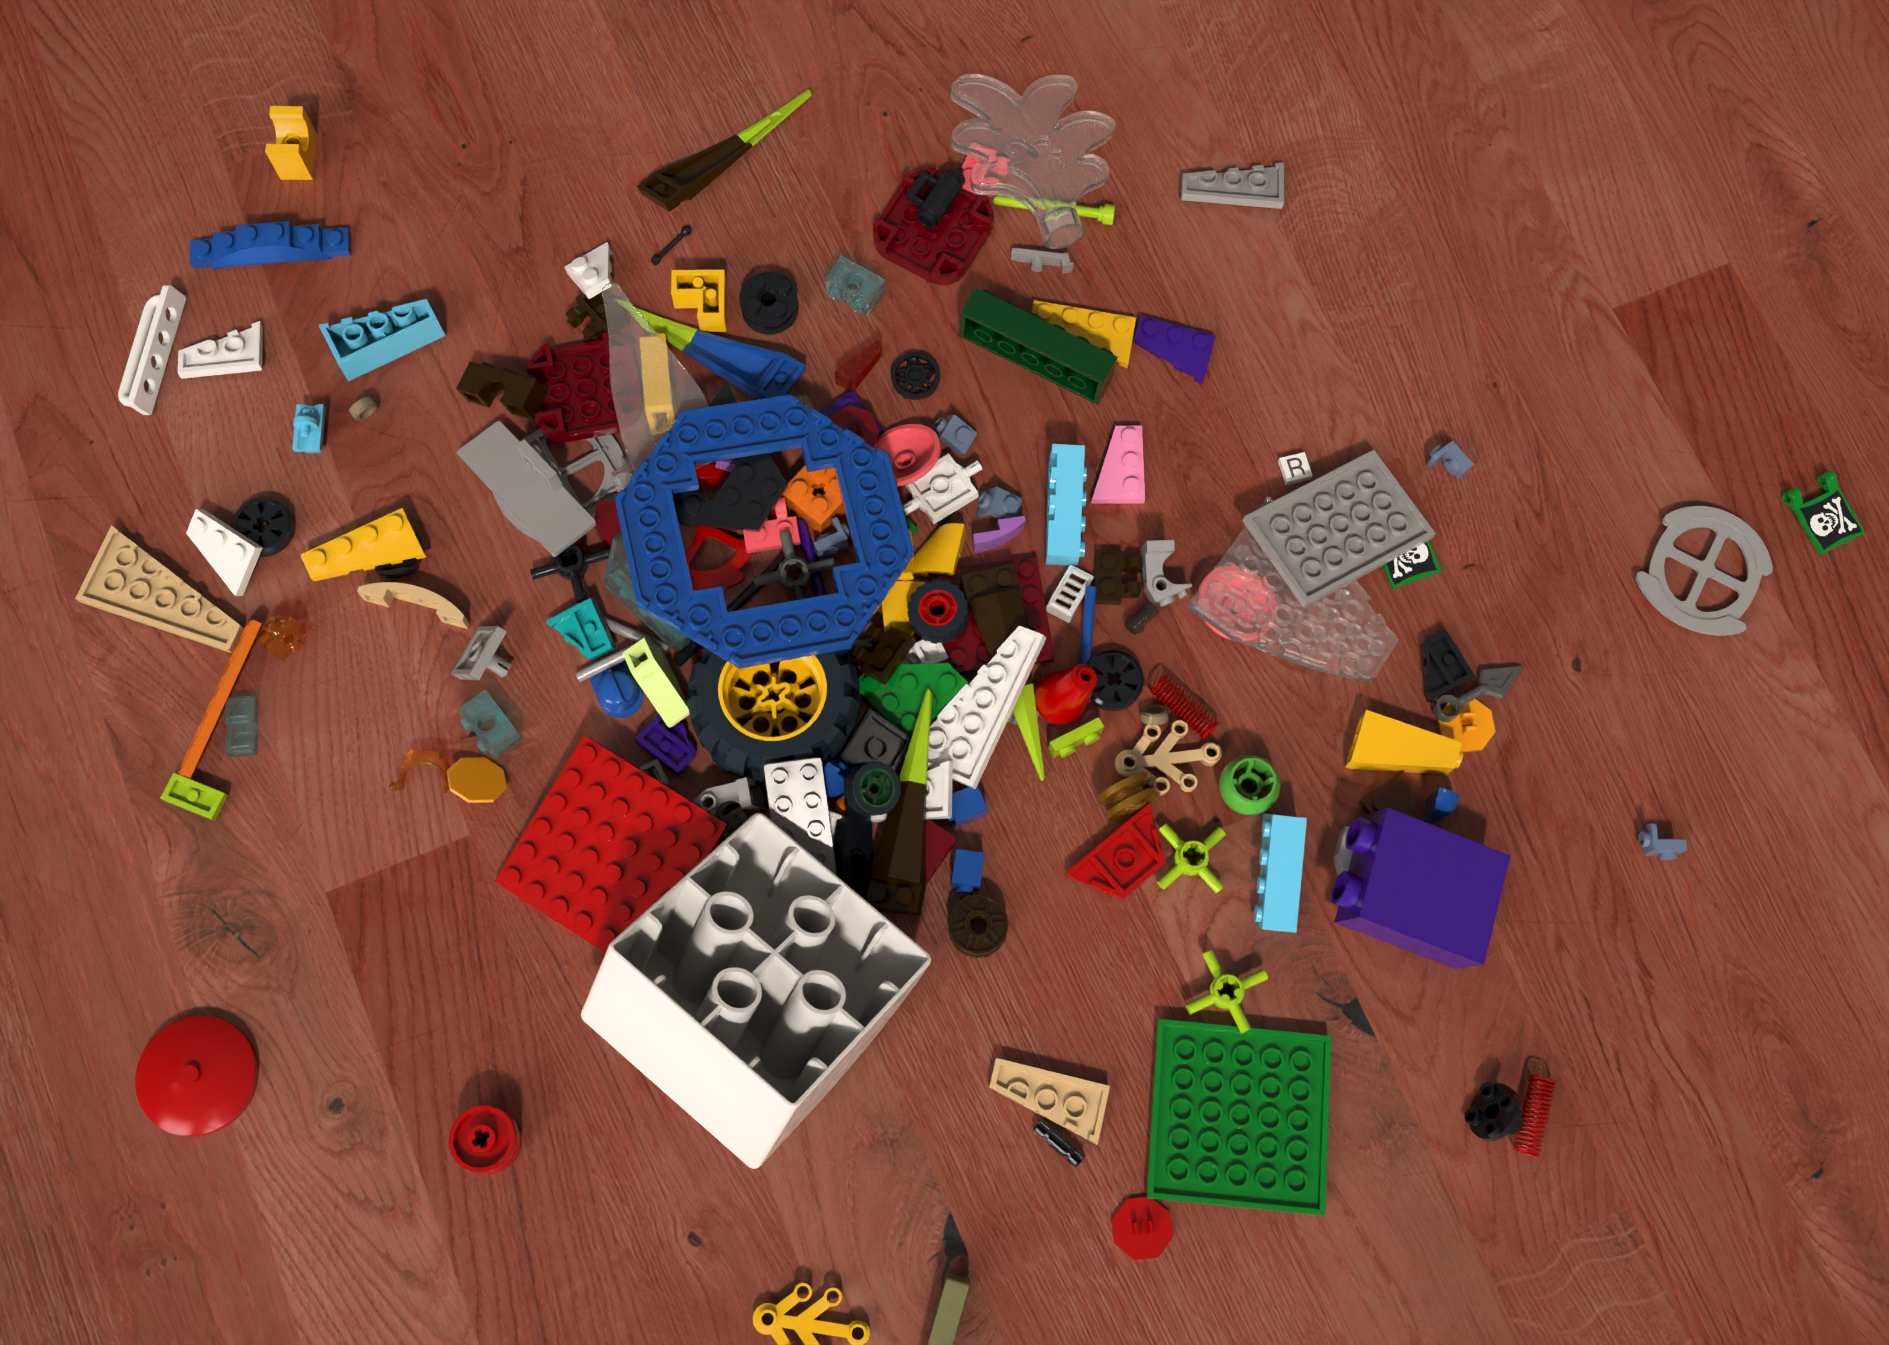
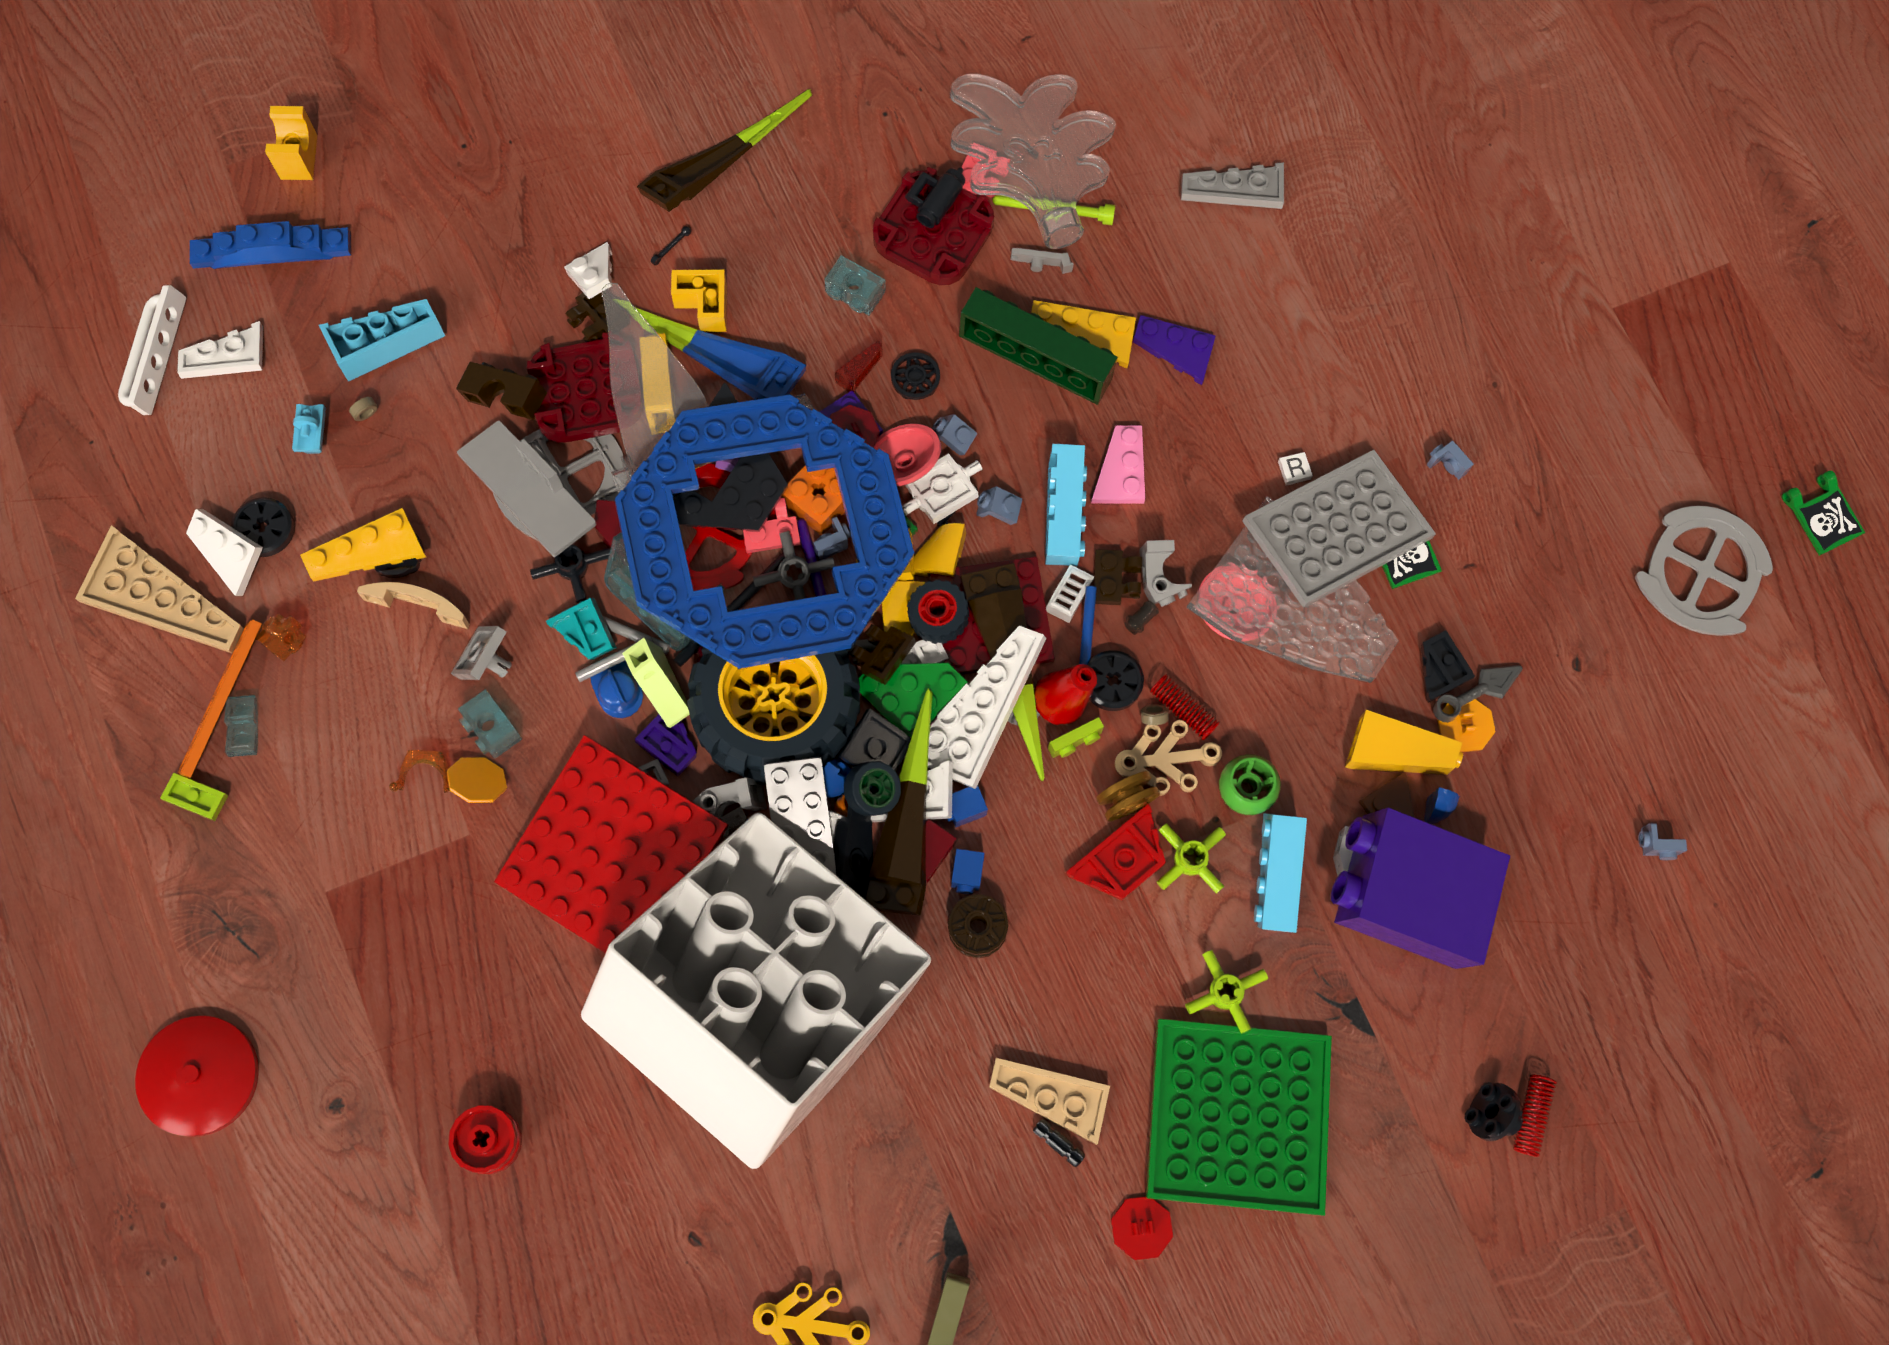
(766, 288): black wheel -> none
(1006, 531): medium lavender slope -> none

